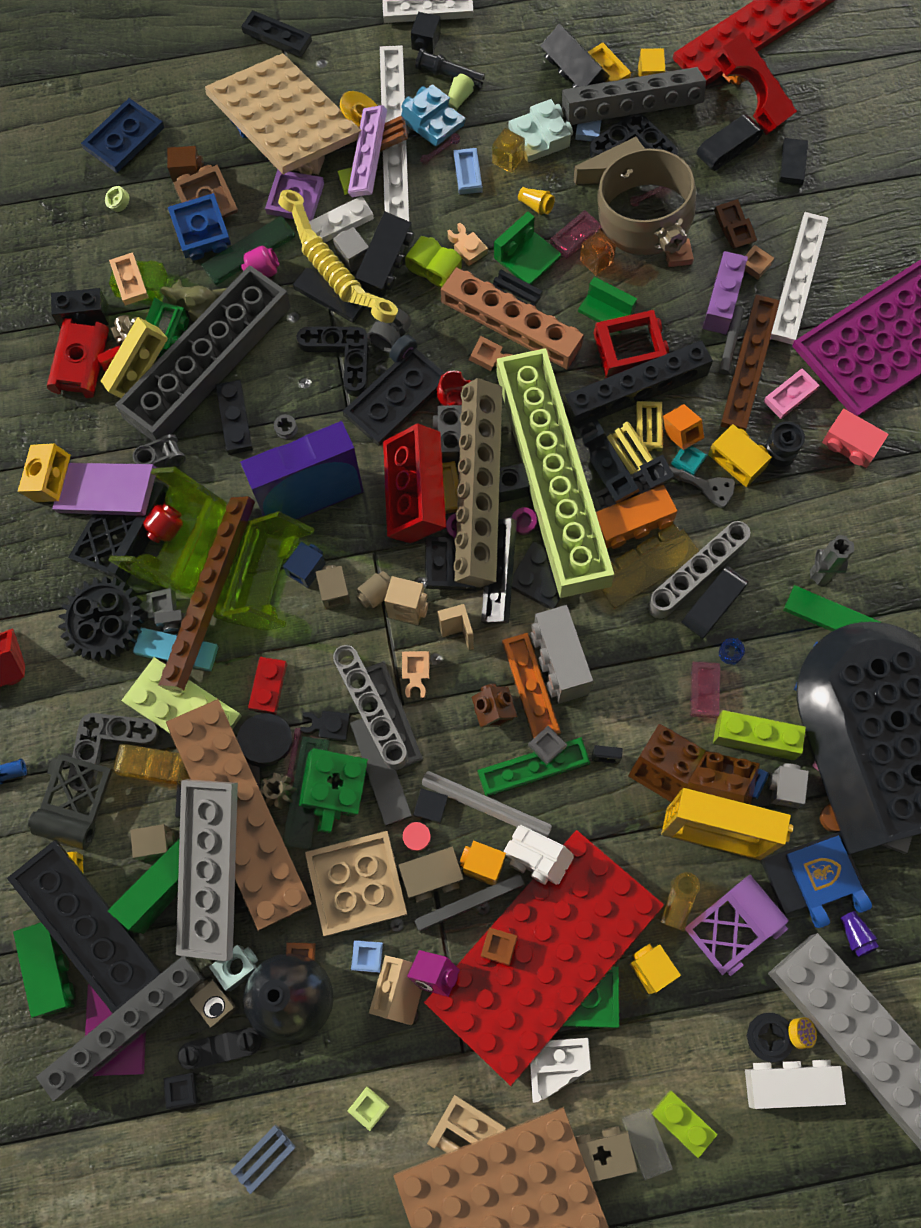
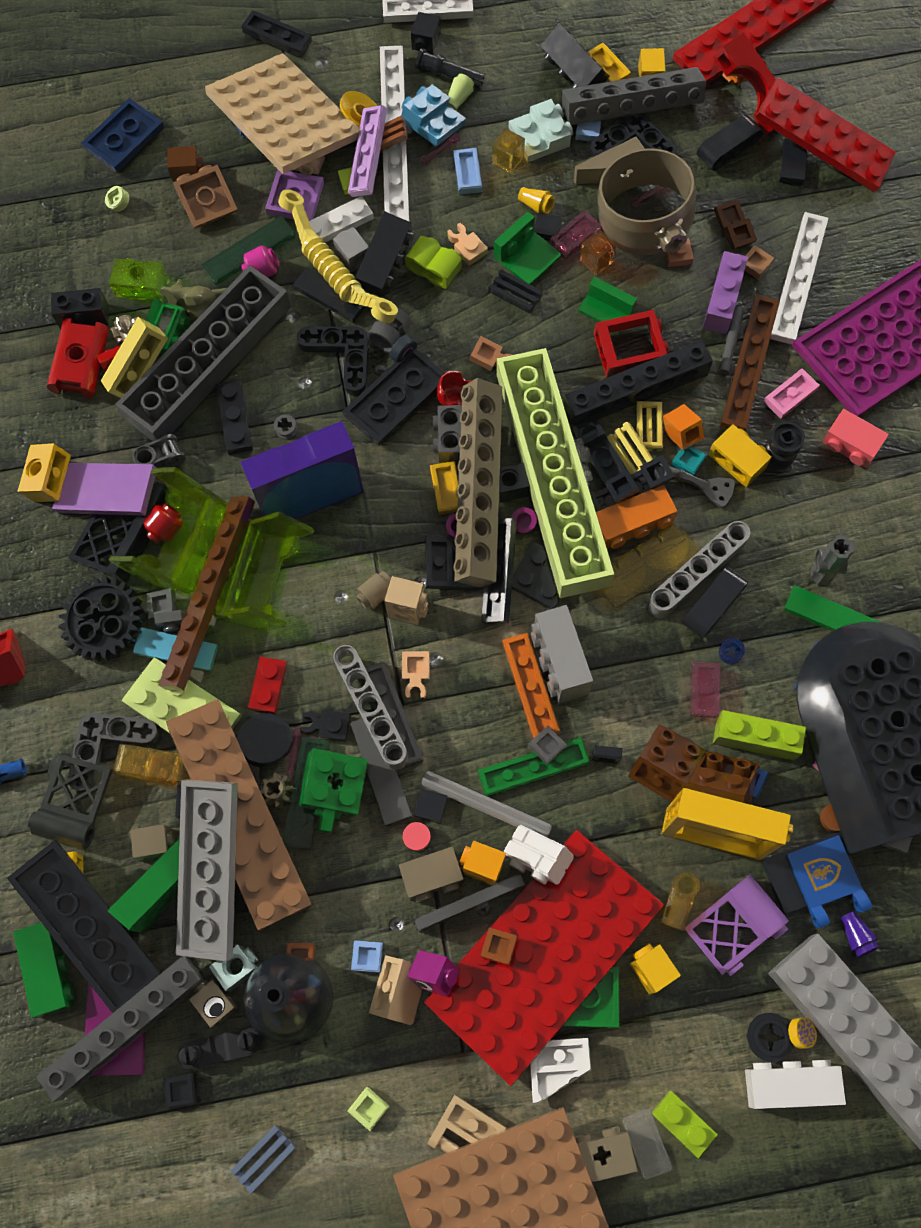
(128, 279): light nougat plate -> none
(199, 227): blue plate -> none
(304, 564): dark blue brick -> none
(332, 586): dark tan brick -> none
(356, 883): tan plate -> none
(414, 484): red brick -> none
(454, 621): tan panel -> none
(494, 706): reddish brown brick -> none
(517, 329): nougat brick -> none
(547, 225): none -> black tile
(788, 786): light grey brick -> none
(825, 134): none -> red plate

